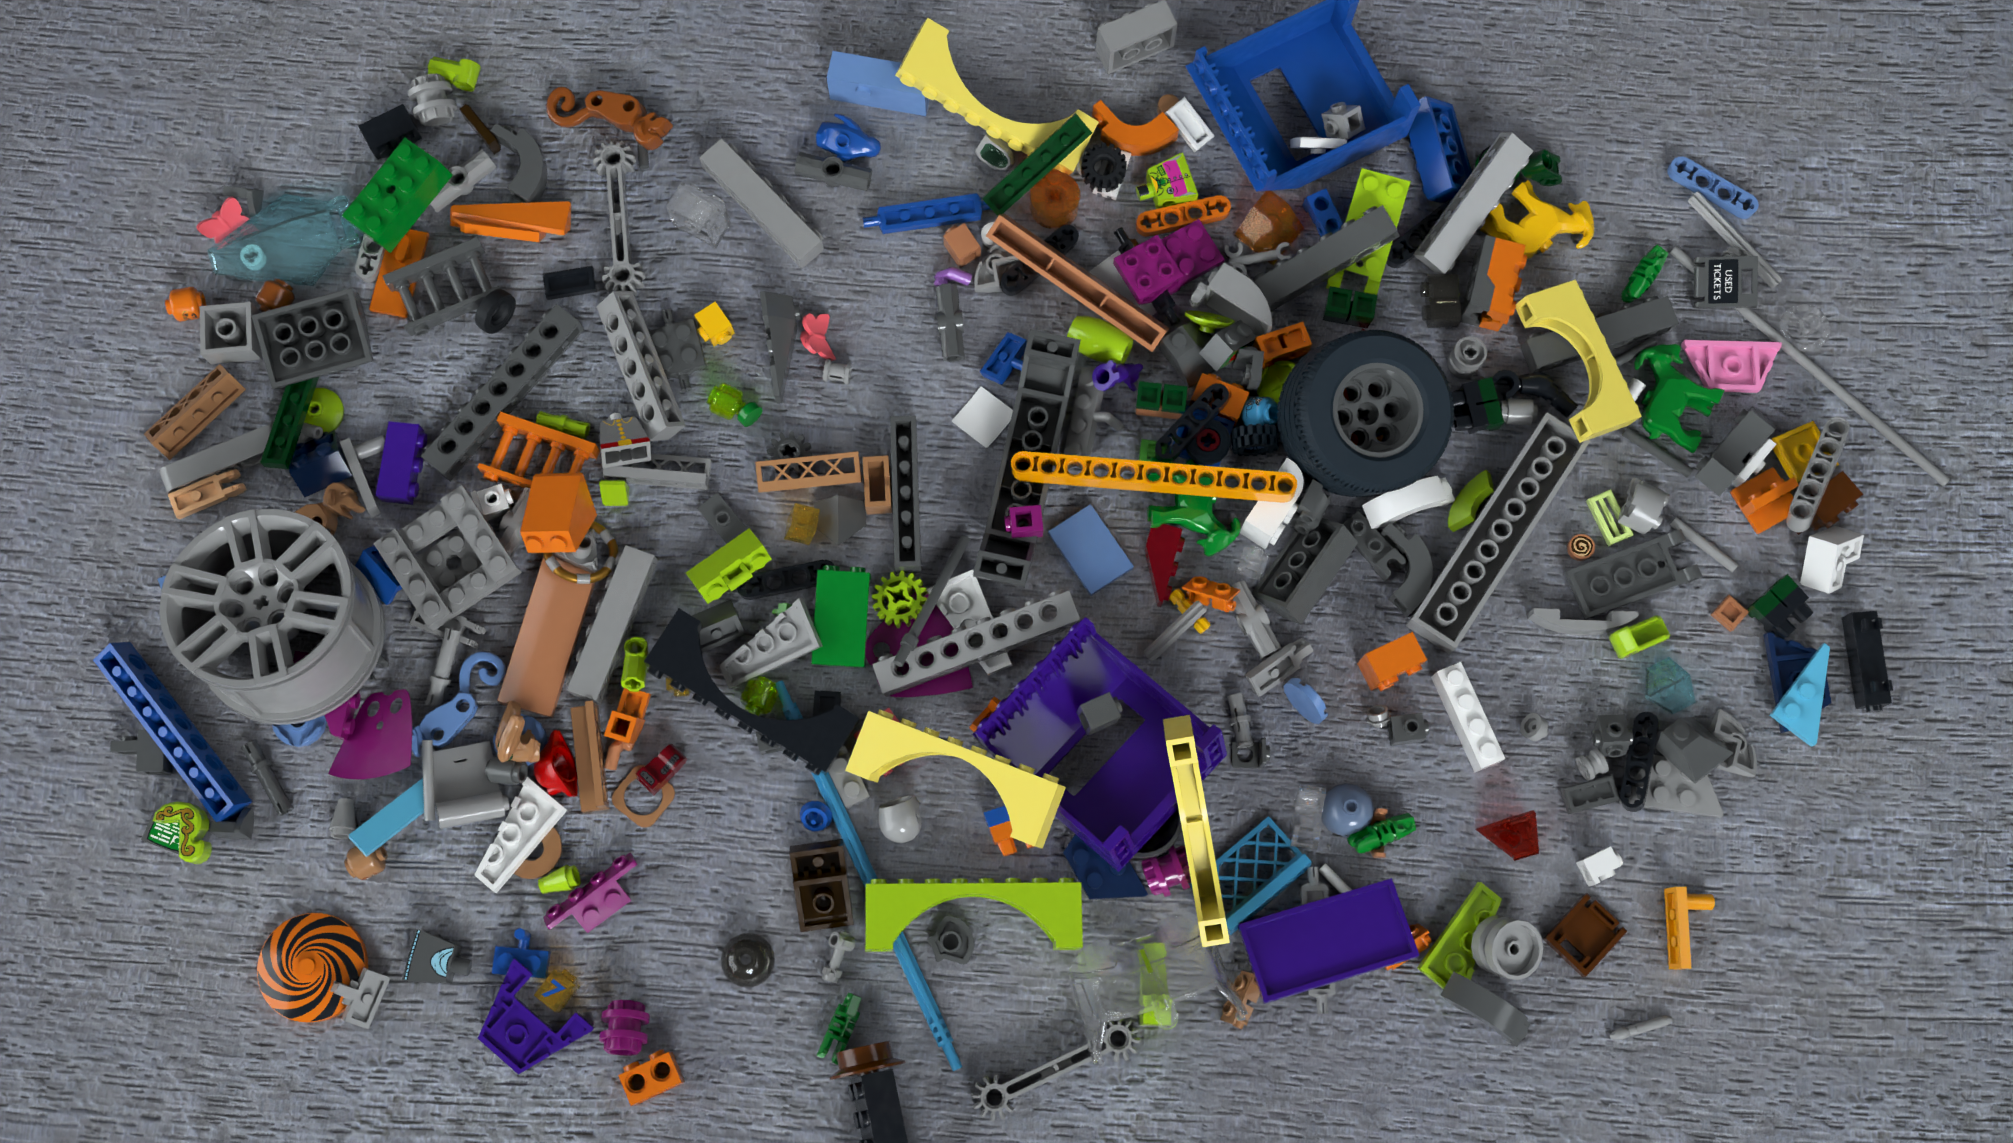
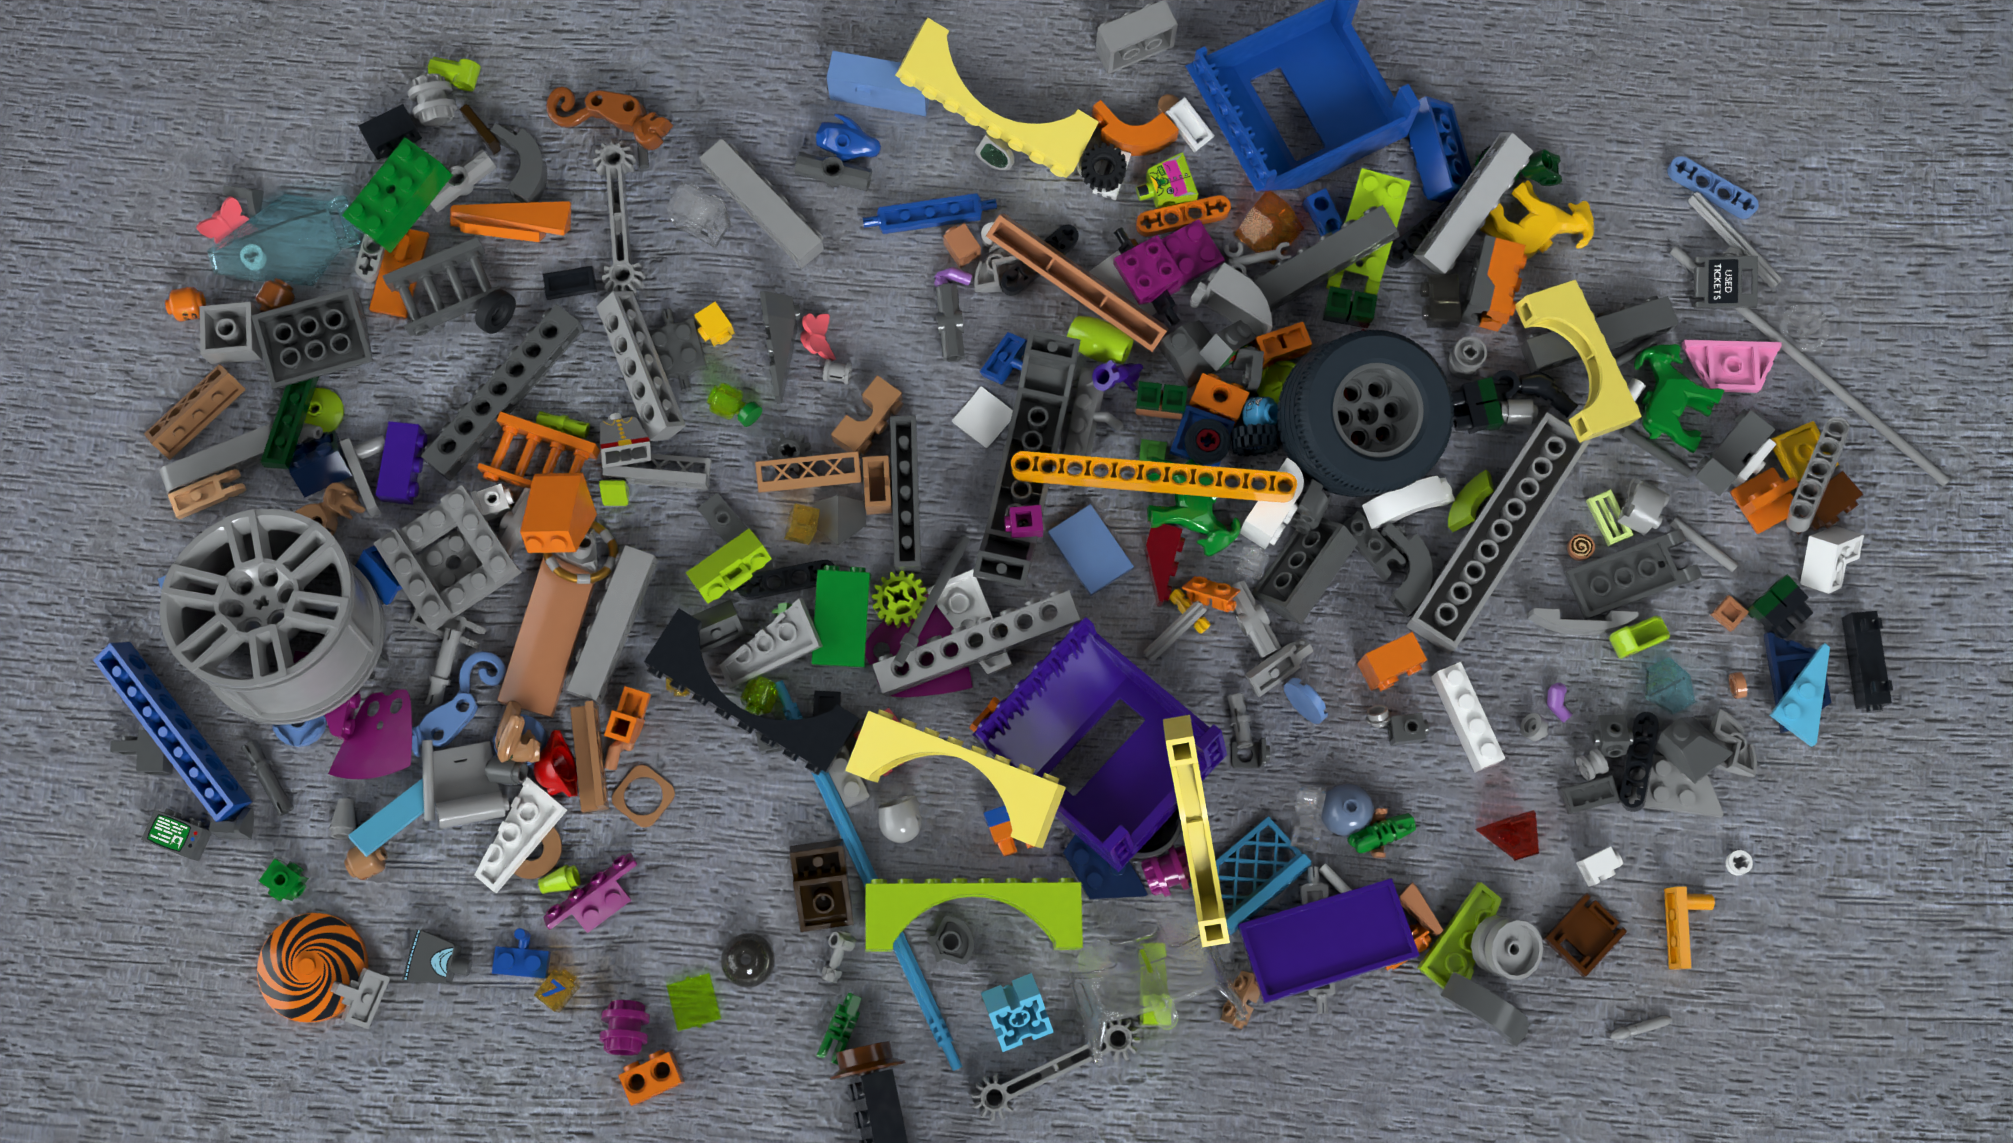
(193, 828): lime animal -> none
(284, 880): none -> green brick
(518, 1033): dark purple wing -> none
(634, 667): lime piece -> none
(661, 769): dark red leg -> none
(693, 1002): none -> clear neon green piece
(815, 815): blue hat -> none
(857, 435): none -> medium nougat arch
(1017, 1012): none -> medium azure brick
(1037, 165): dark green plate -> none
(1065, 201): clear orange brick -> none
(1099, 713): dark grey brick -> none
(1194, 425): black beam -> none
(1208, 321): lime dish -> none
(1317, 145): white plate -> none
(1343, 121): light grey brick -> none
(1416, 906): none -> nougat slope
(1555, 701): none -> medium lavender arm
(1644, 274): green hinge -> none
(1738, 685): none -> nougat tile
(1742, 870): none -> white bush

